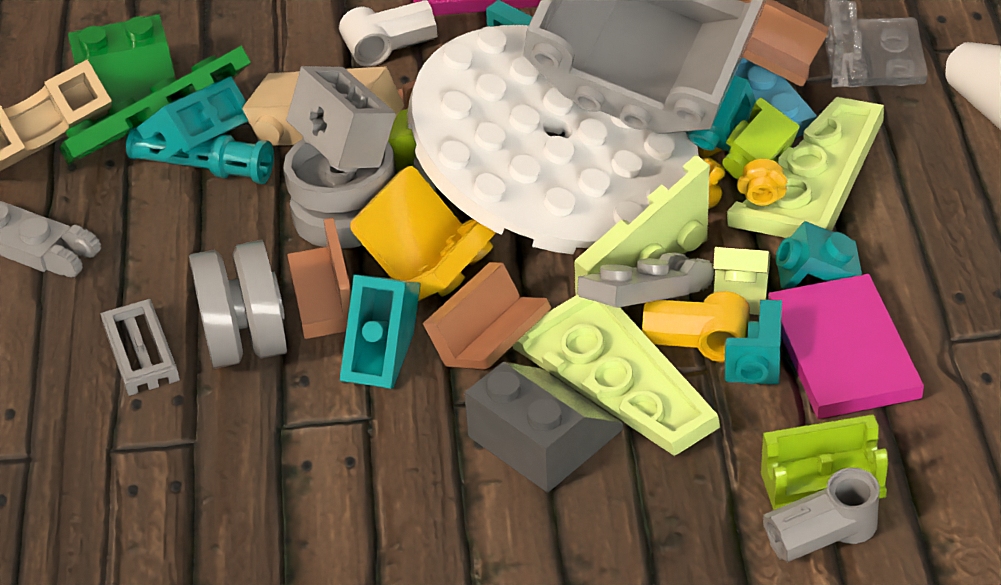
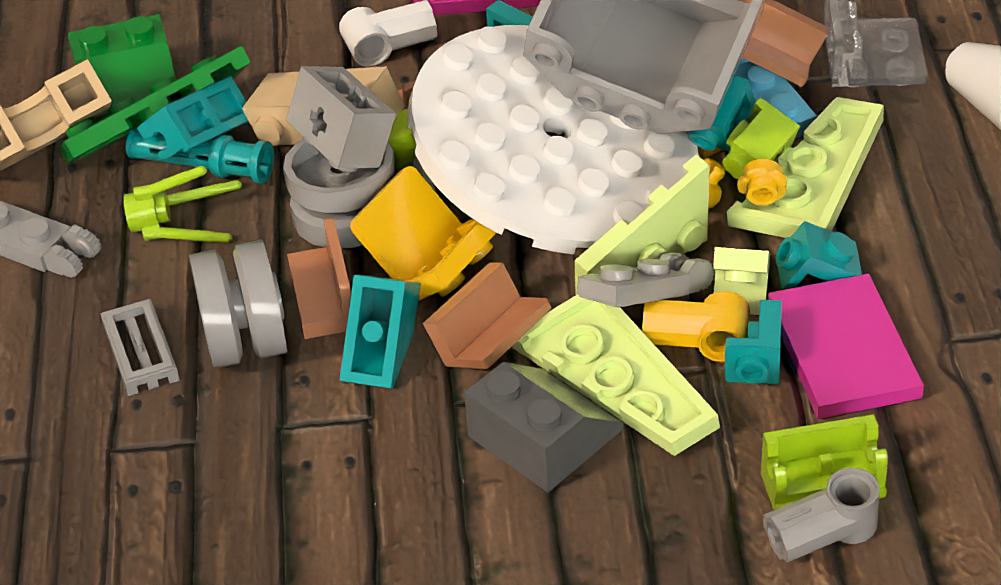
(150, 207): none -> lime plant

